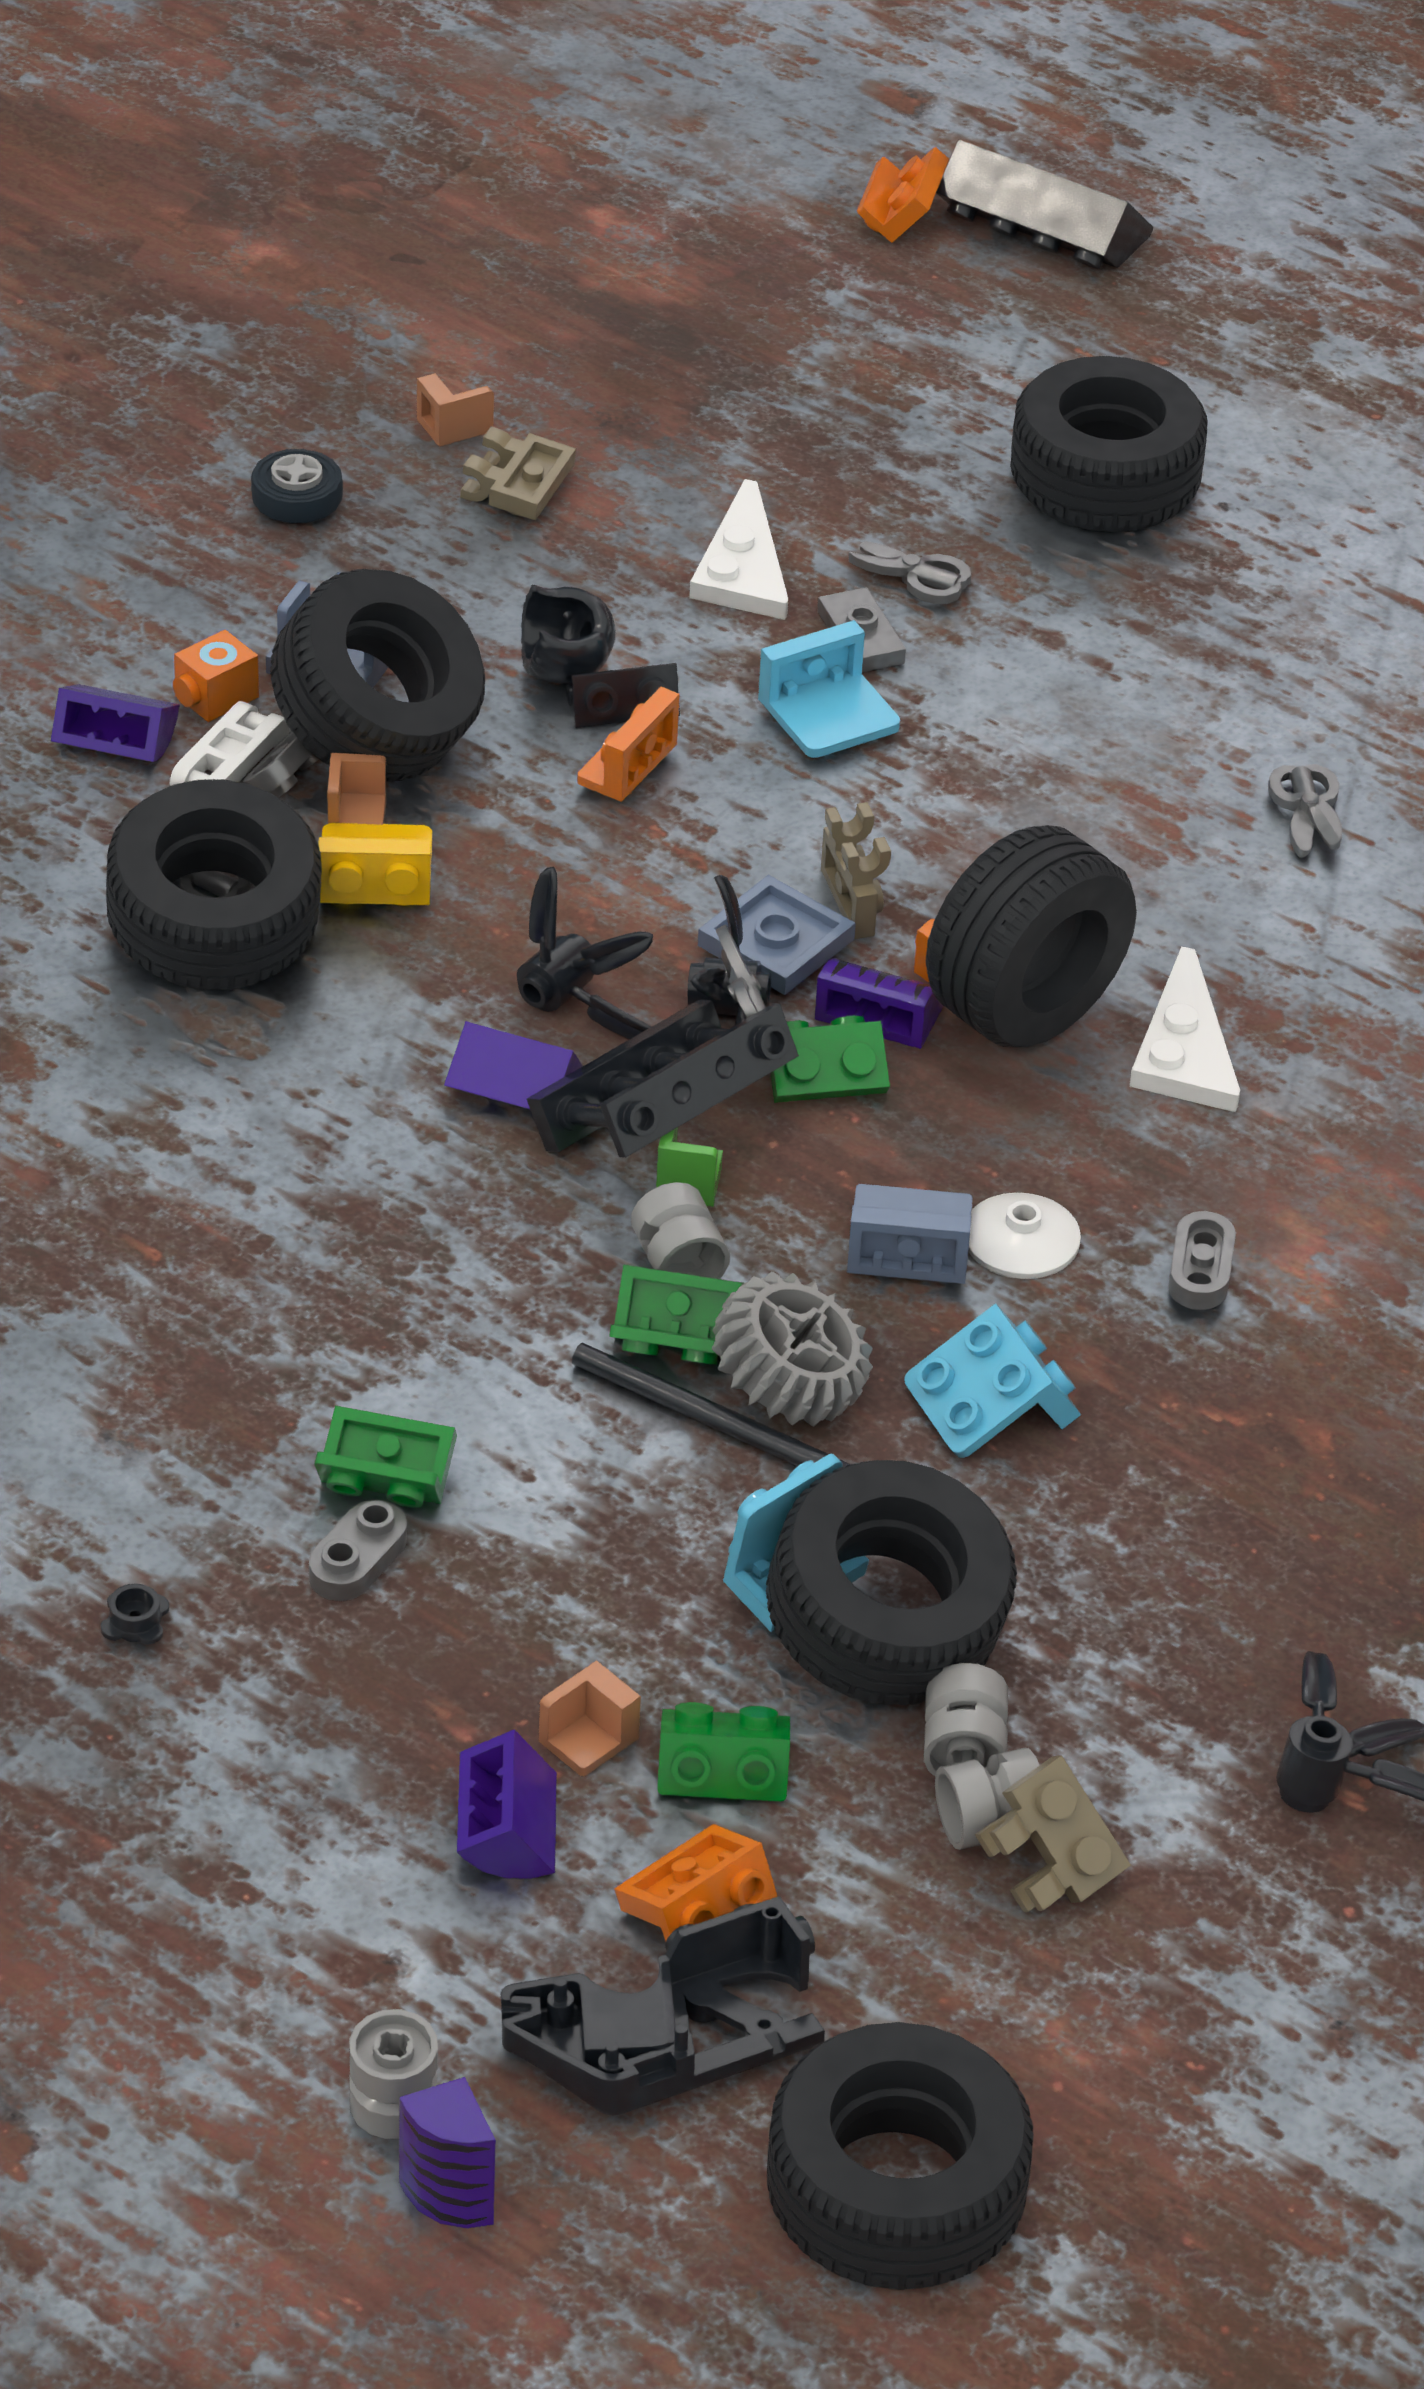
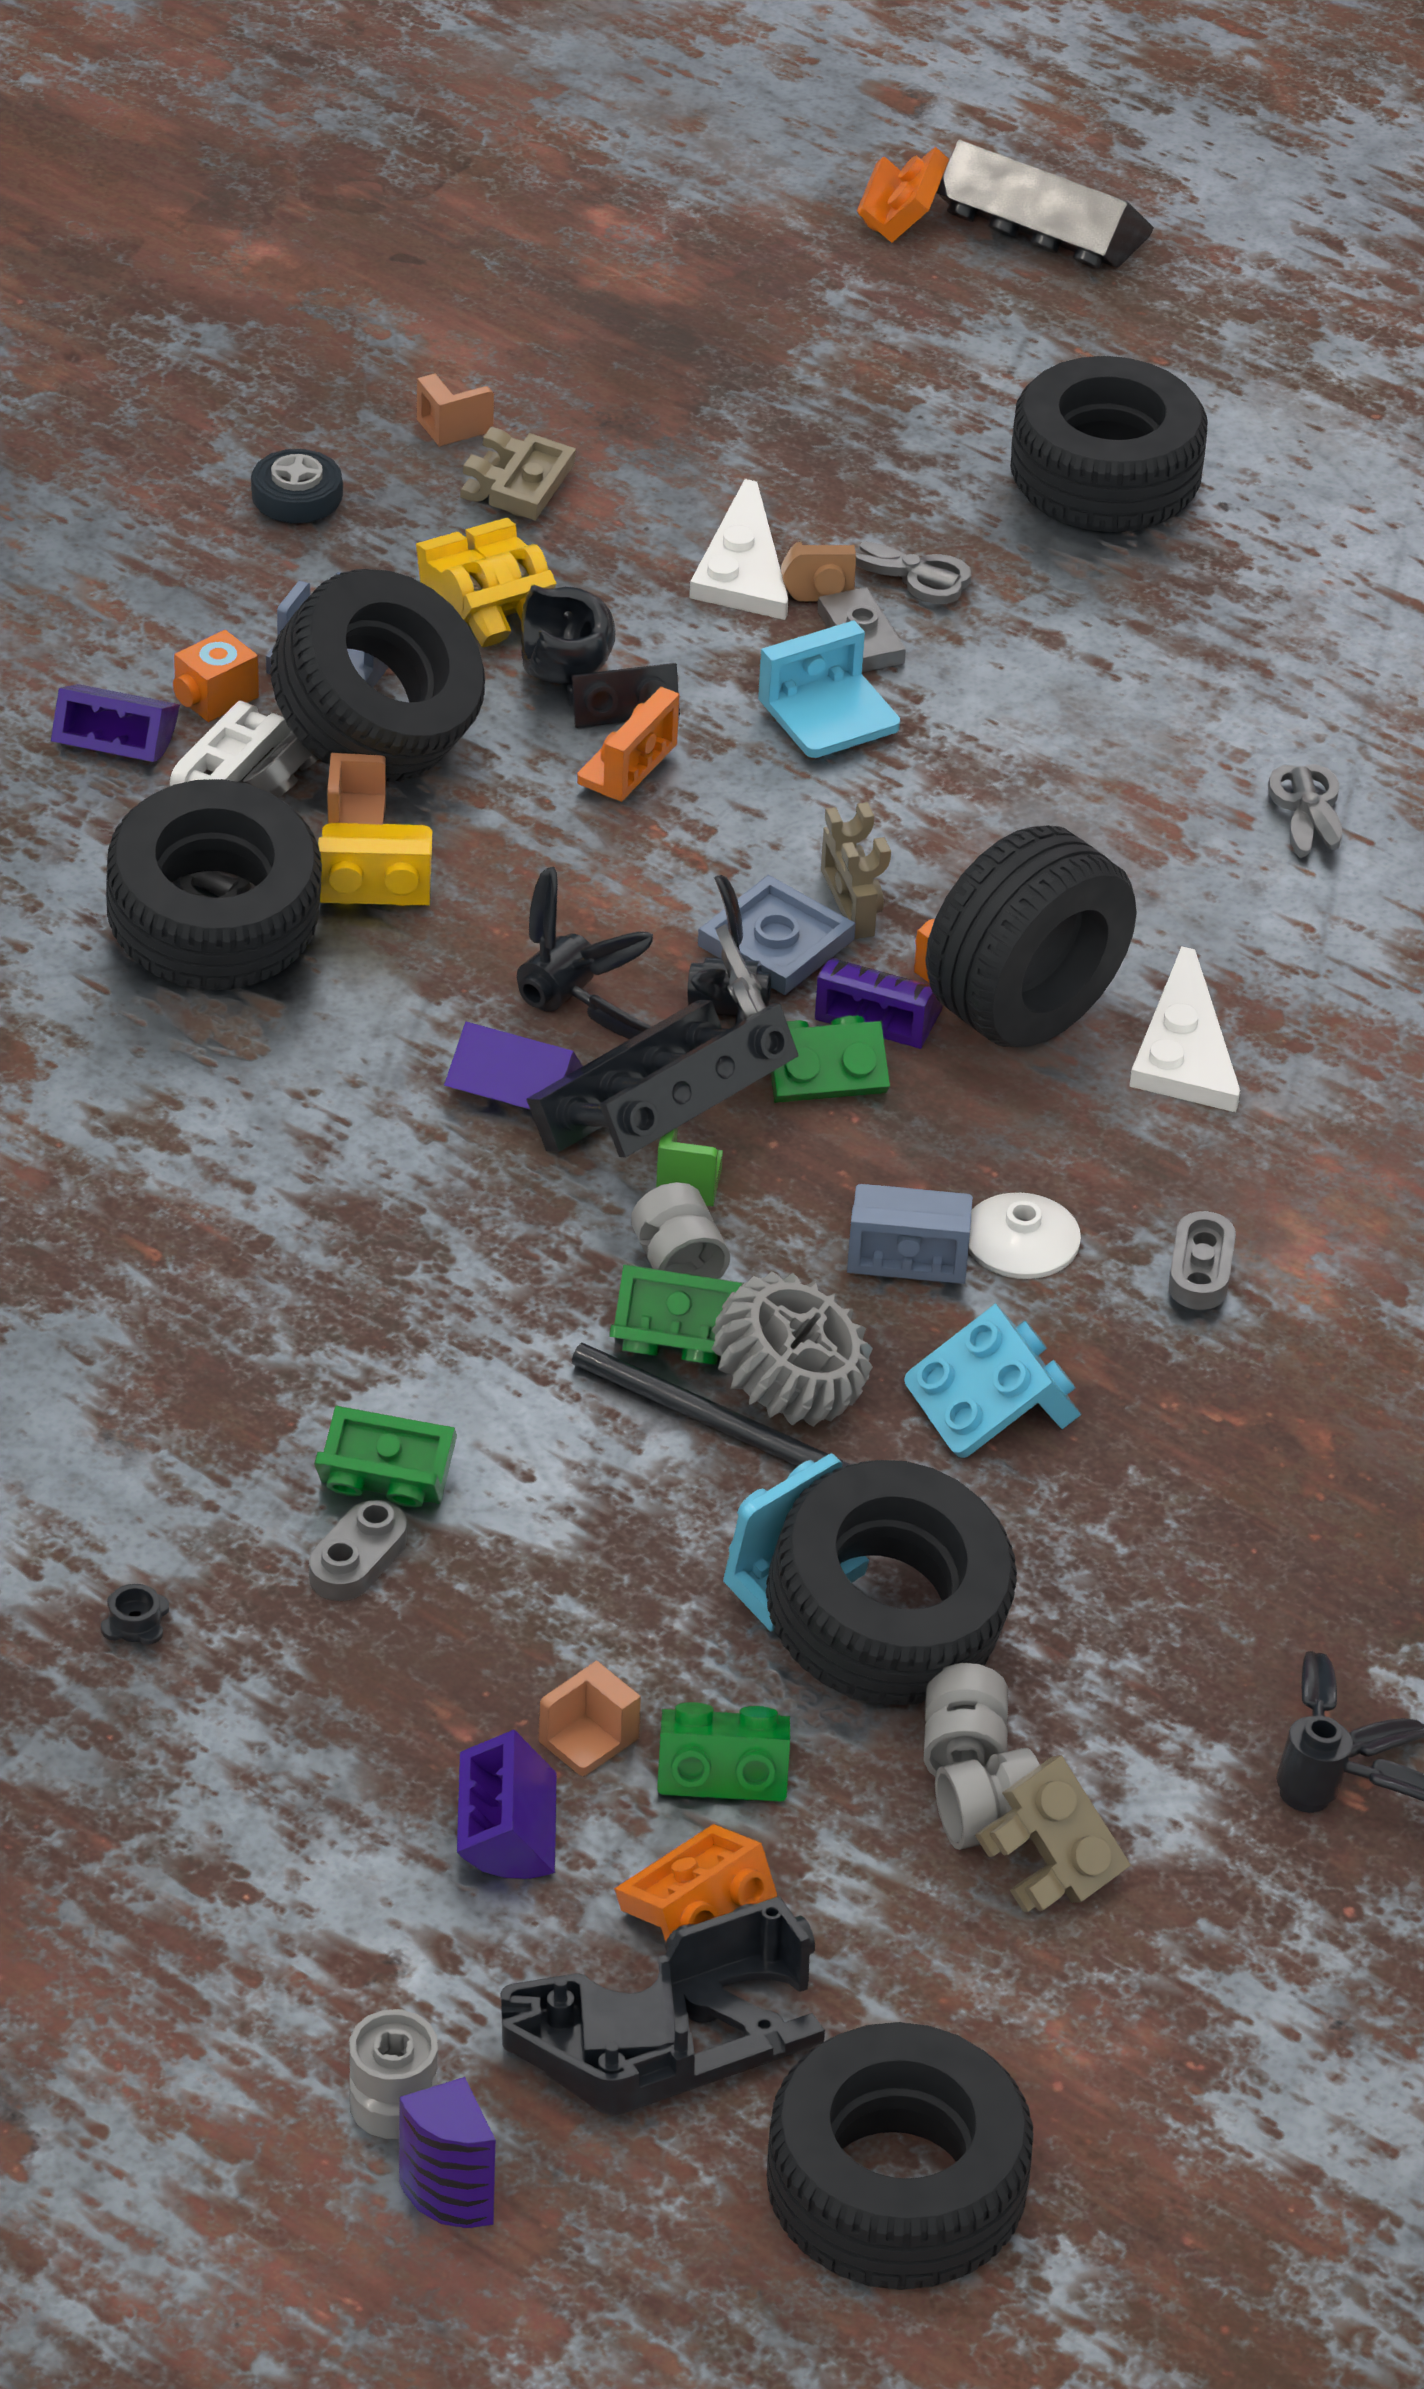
(484, 575): none -> yellow hips
(818, 570): none -> medium nougat plate

